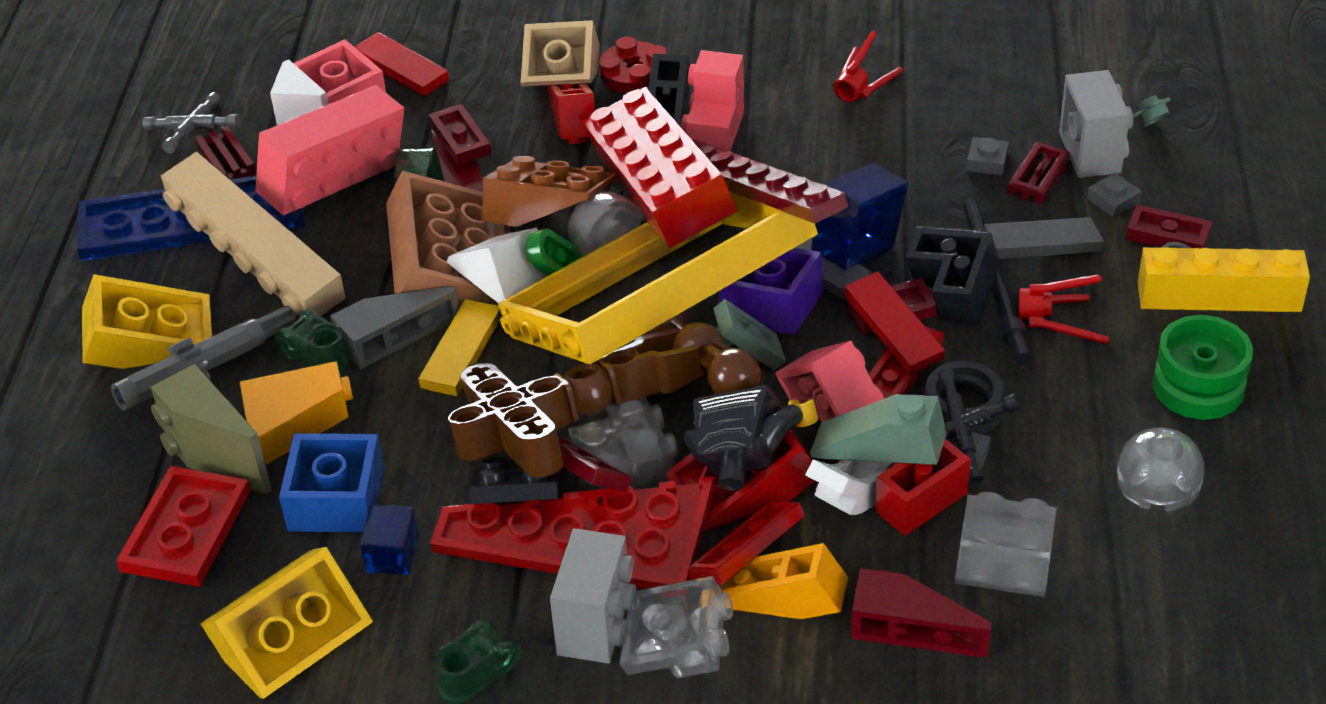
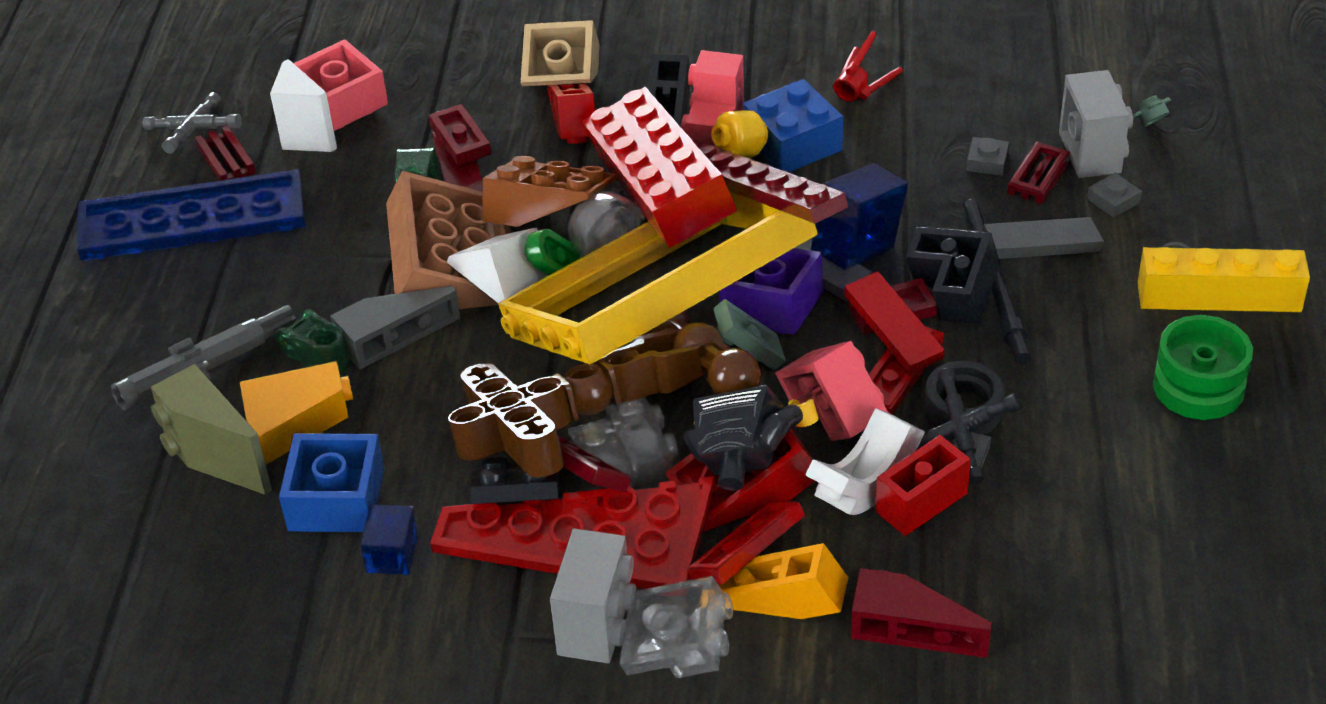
(137, 321): yellow slope -> none
(184, 526): red plate -> none
(252, 236): tan brick -> none
(287, 622): yellow slope -> none
(328, 149): coral brick -> none
(403, 64): red tile -> none
(460, 347): yellow tile -> none
(473, 662): clear green piece -> none
(618, 59): red plate -> none
(740, 133): none -> yellow head
(799, 126): none -> blue brick
(885, 431): sand green slope -> none
(1006, 544): clear plate -> none
(1038, 302): red plant -> none
(1161, 227): dark red plate -> none
(1161, 469): clear cylinder -> none

